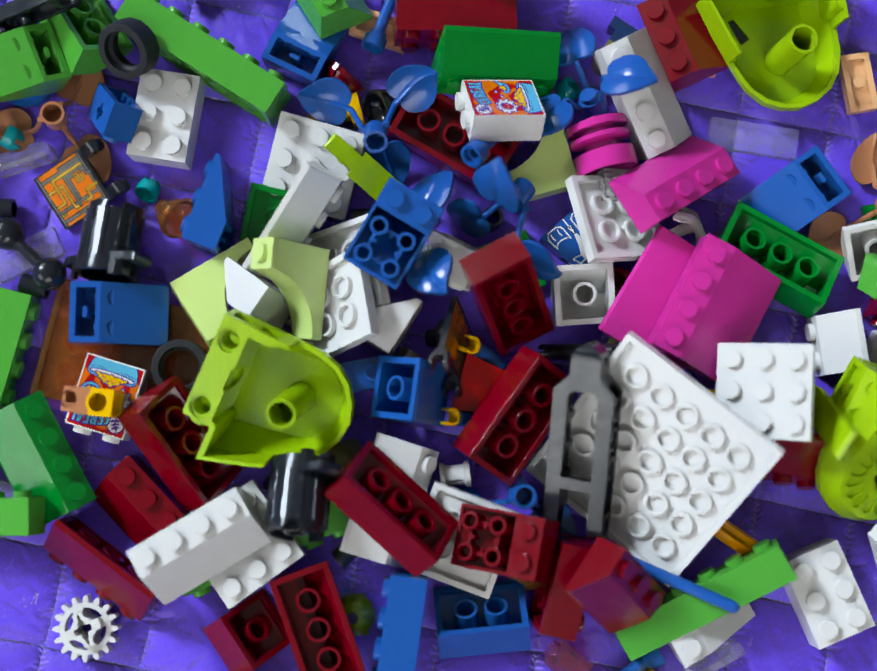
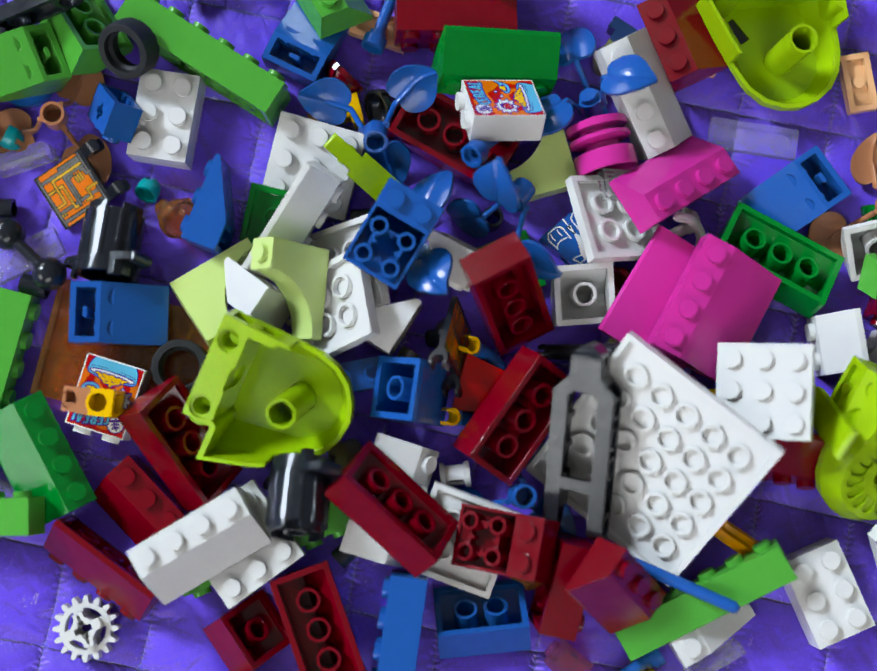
(363, 608): clear neon green piece -> none
(568, 89): teal hinge -> none

